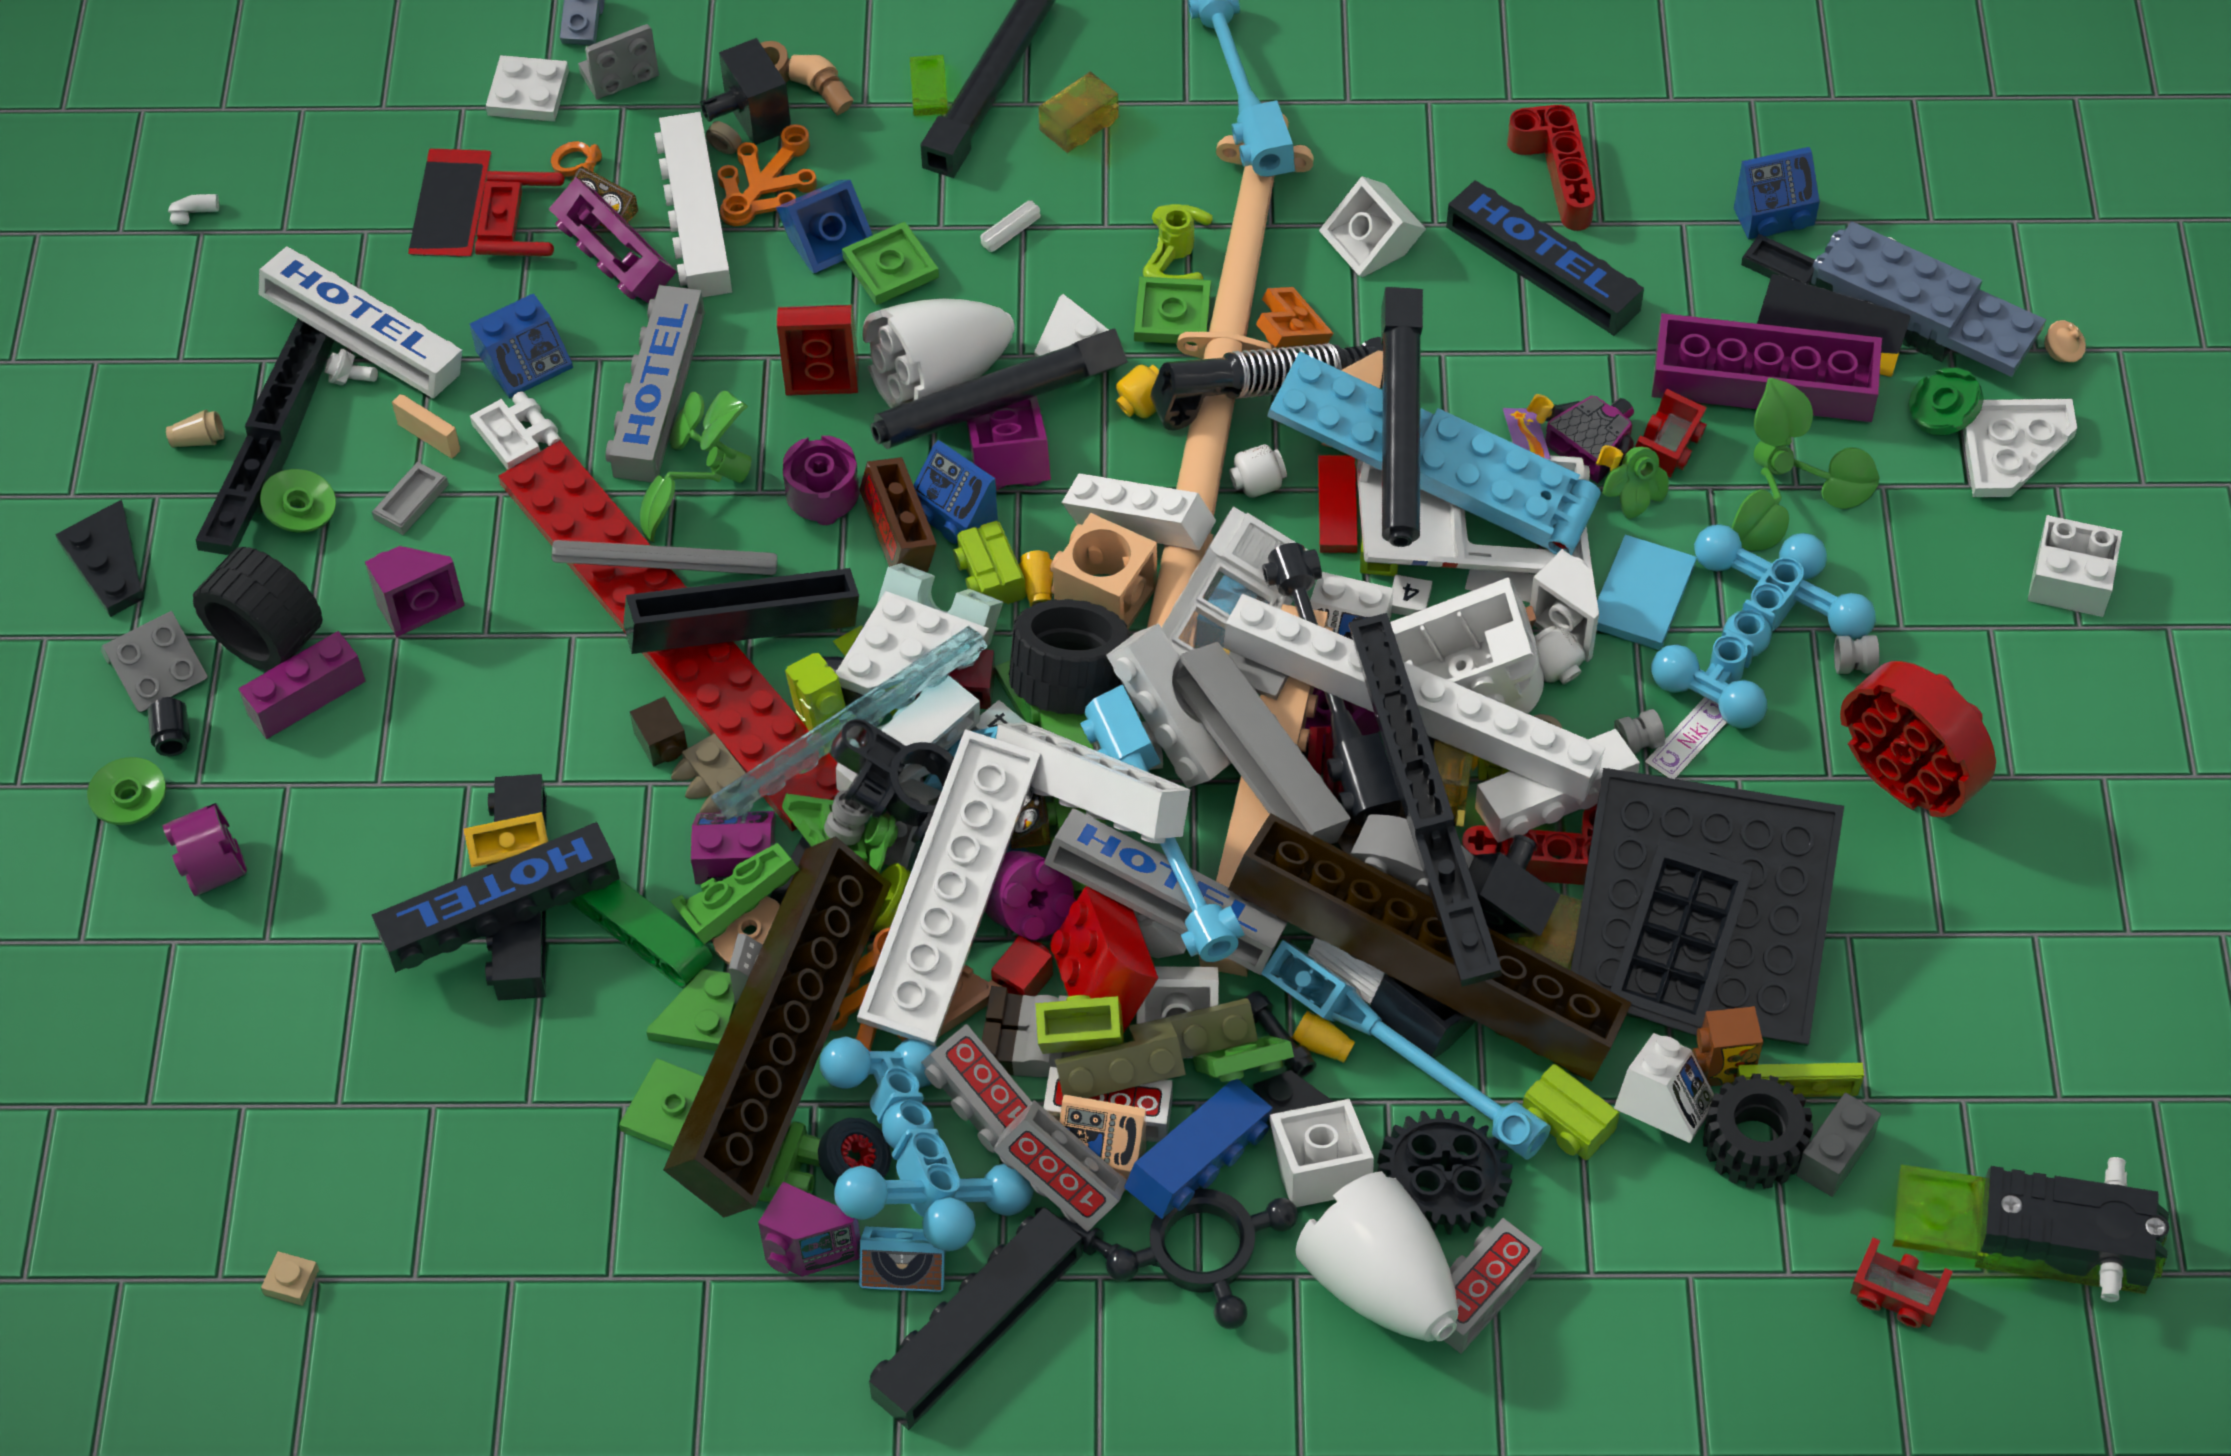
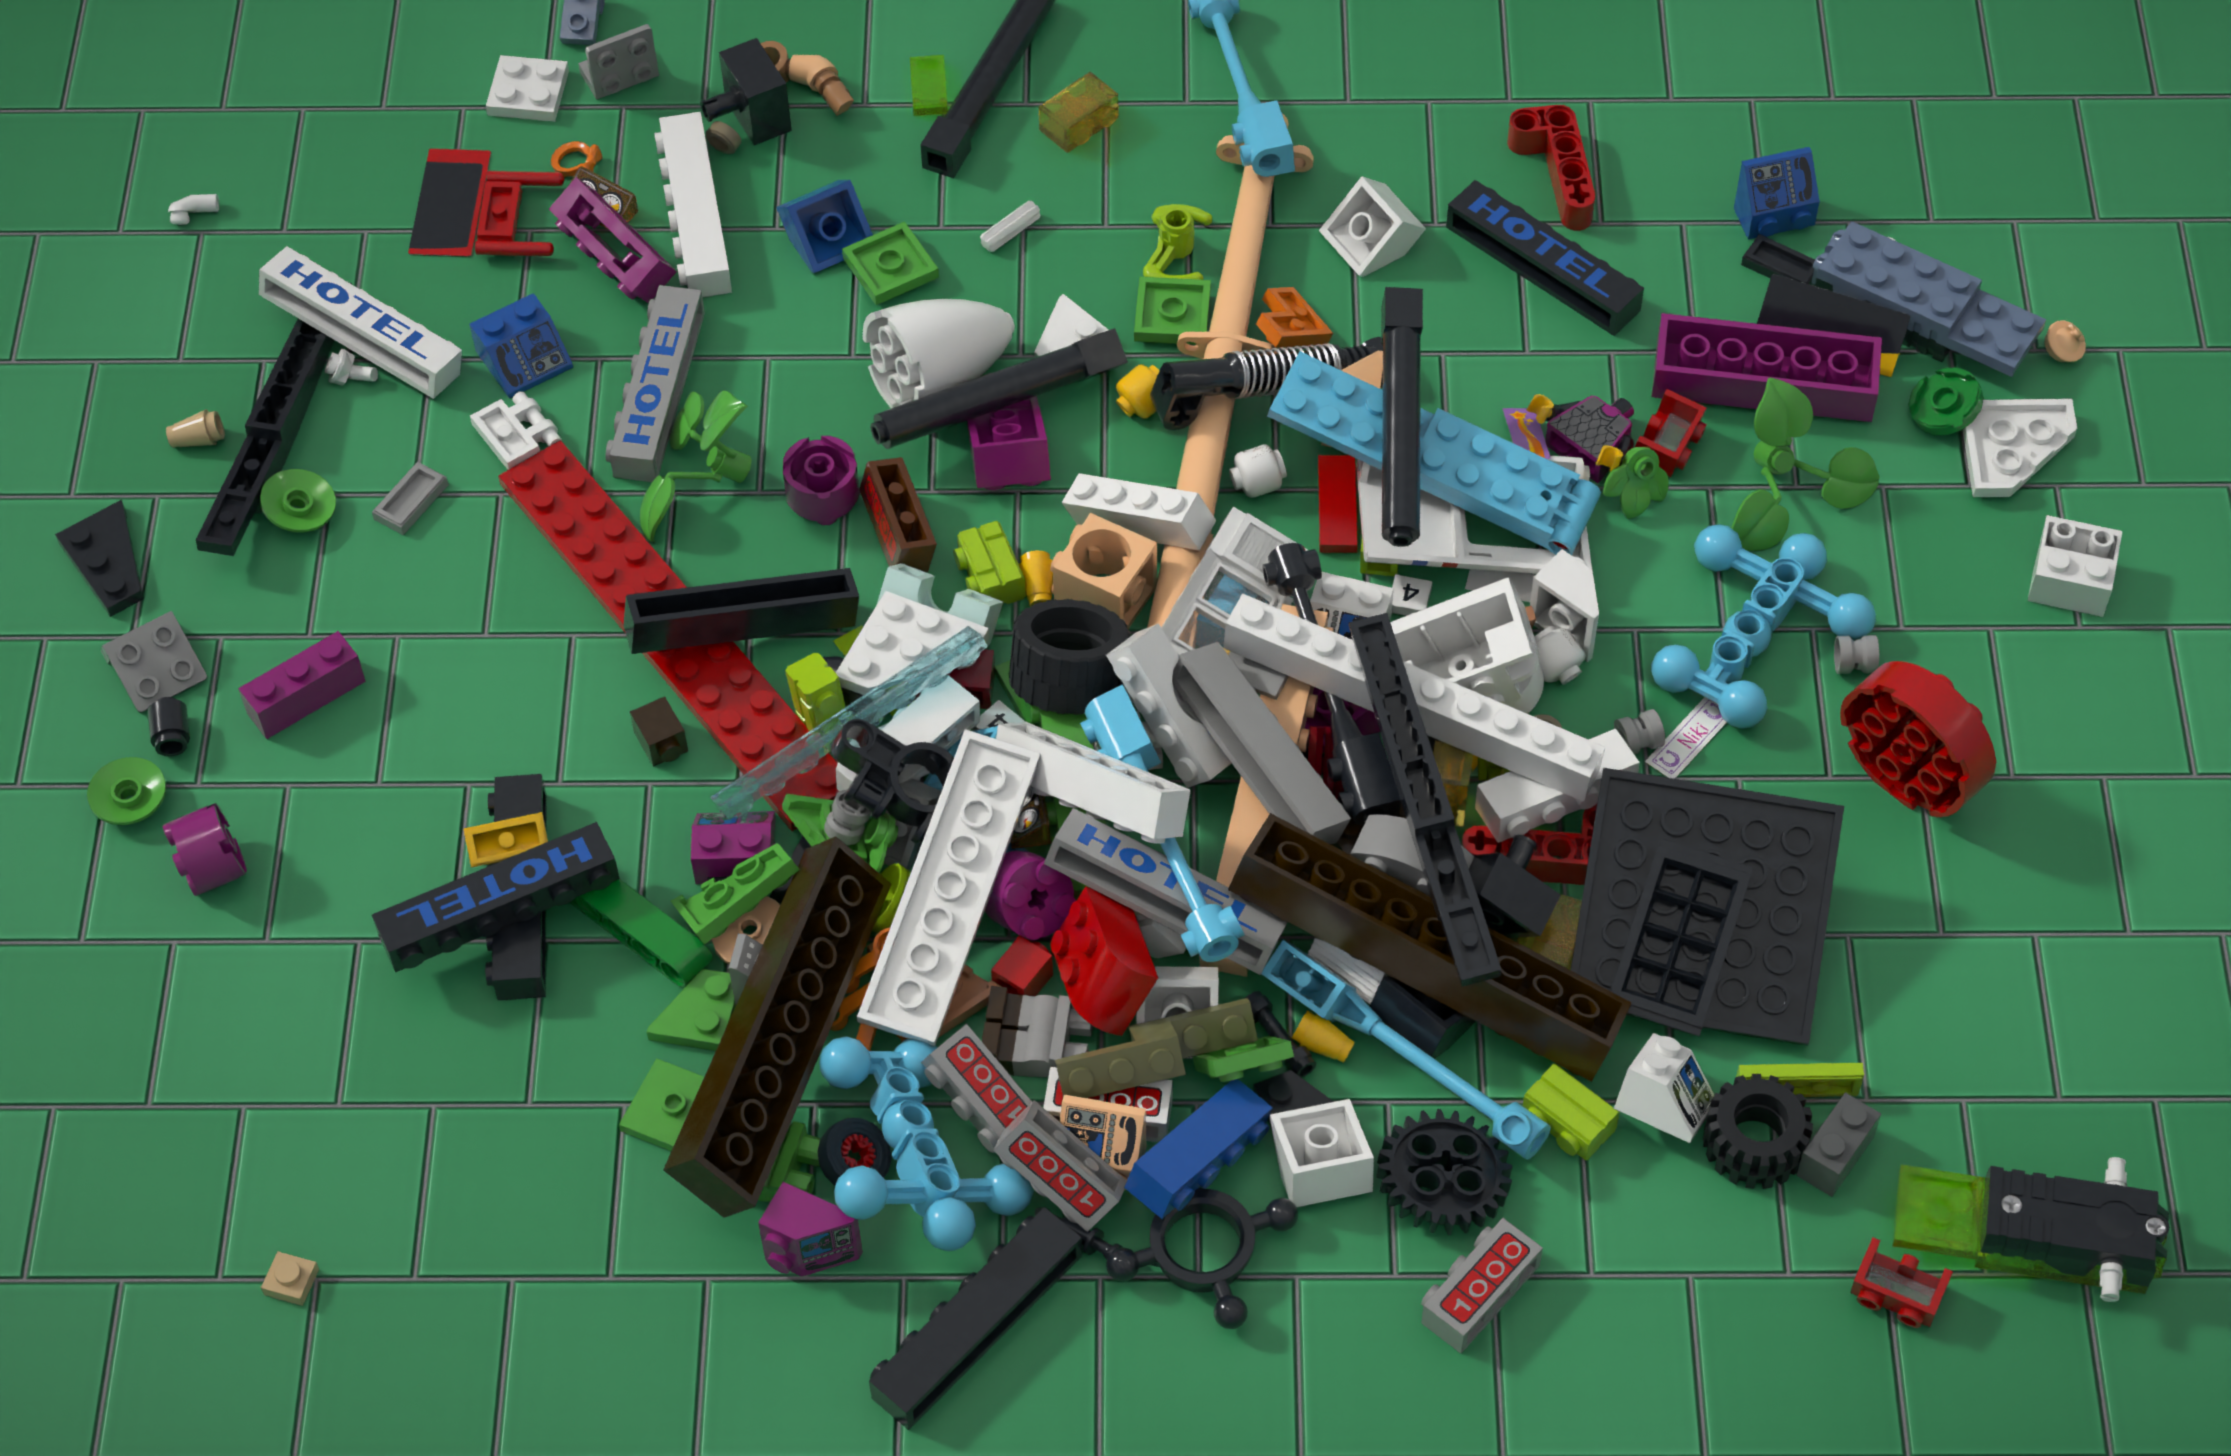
(257, 608): black tyre -> none
(413, 587): magenta slope -> none
(426, 426): light nougat tile -> none
(664, 557): light grey axle -> none
(711, 766): dark tan plate -> none
(741, 208): orange plant -> none
(818, 349): red brick -> none
(900, 1260): panel -> none
(955, 492): blue slope -> none
(1079, 1024): lime brick -> none
(1382, 1259): white cylinder -> none
(1643, 591): medium azure tile -> none
(1726, 1042): dark orange brick -> none

